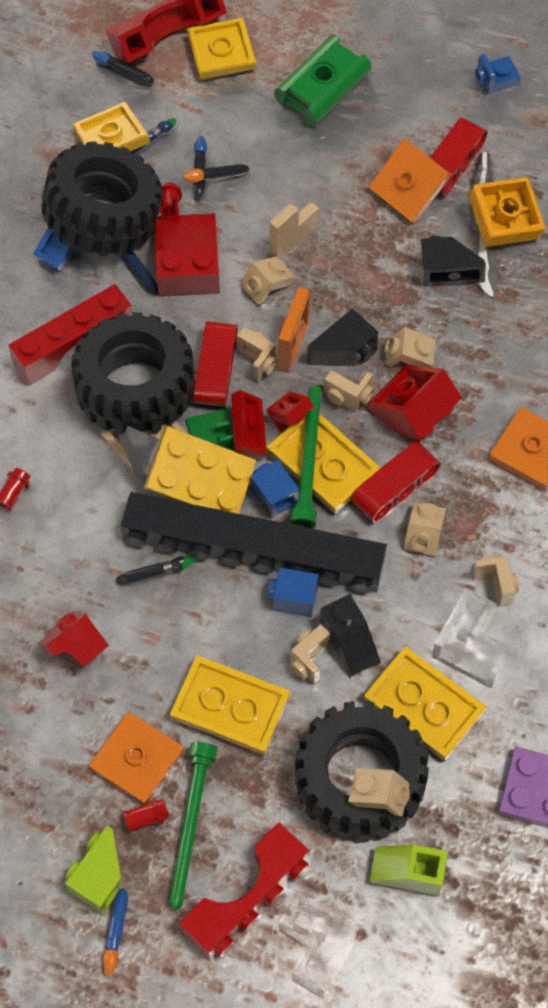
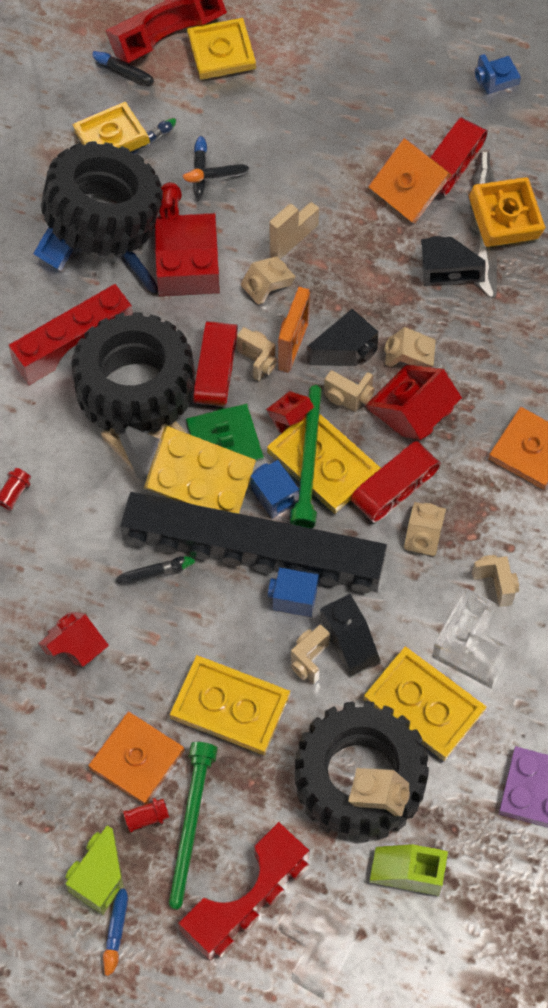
(248, 425): red plate -> none
(315, 97): green piece -> none

